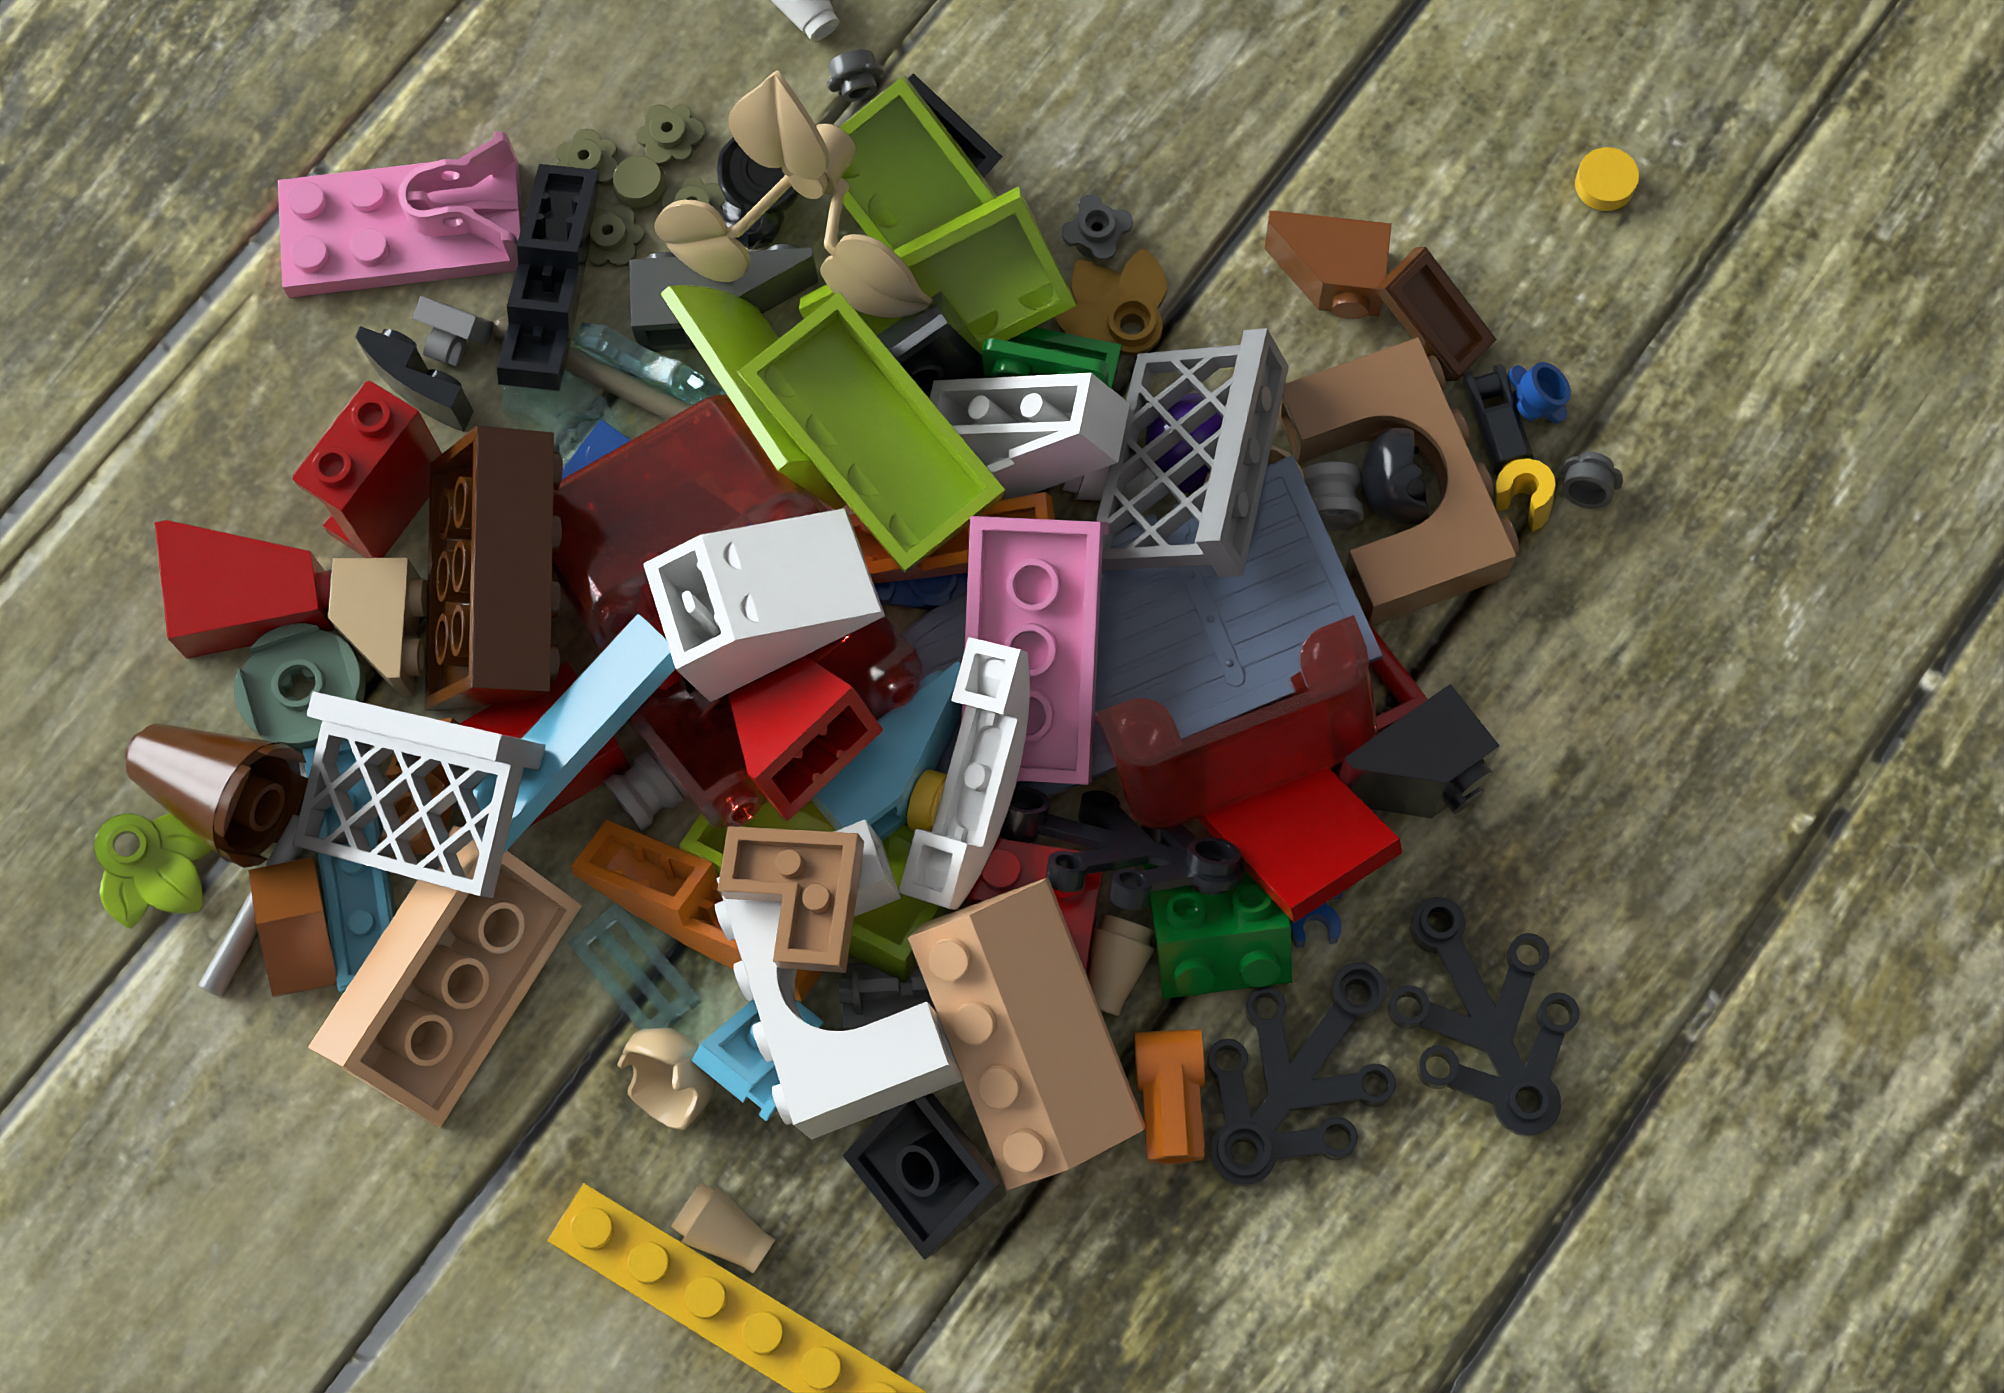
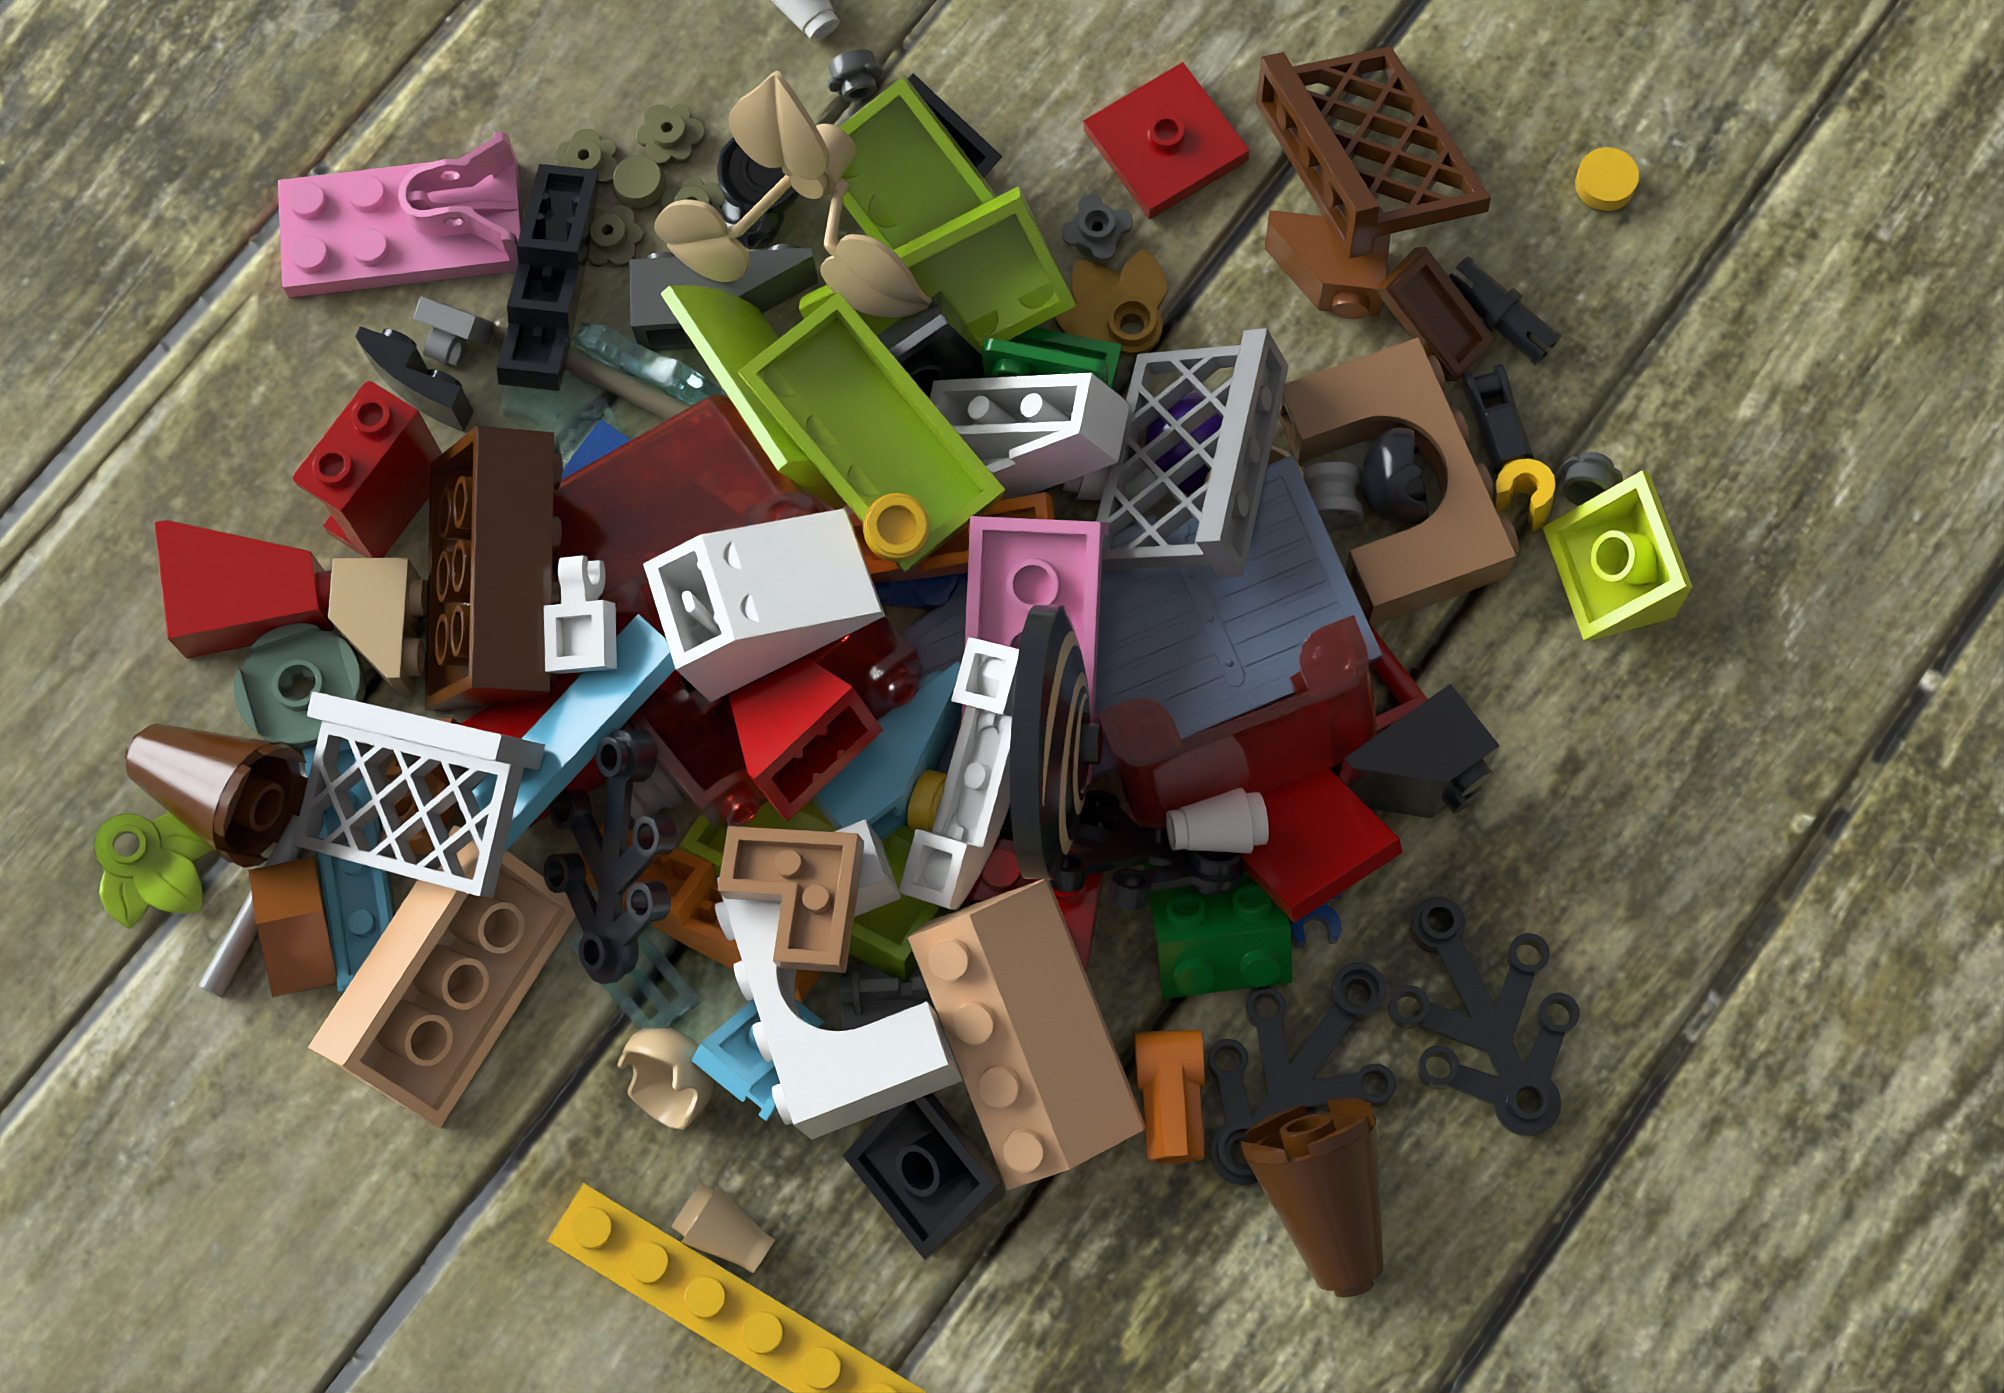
(581, 628): none -> white plate
(610, 939): none -> black plant
(896, 527): none -> yellow tile
(1049, 742): none -> black dish
(1117, 960): tan cone -> none
(1166, 140): none -> red plate
(1220, 823): none -> white cone
(1324, 1189): none -> reddish brown cone
(1326, 154): none -> reddish brown fence
(1504, 311): none -> black pin
(1540, 392): blue plate -> none
(1619, 560): none -> neon yellow slope

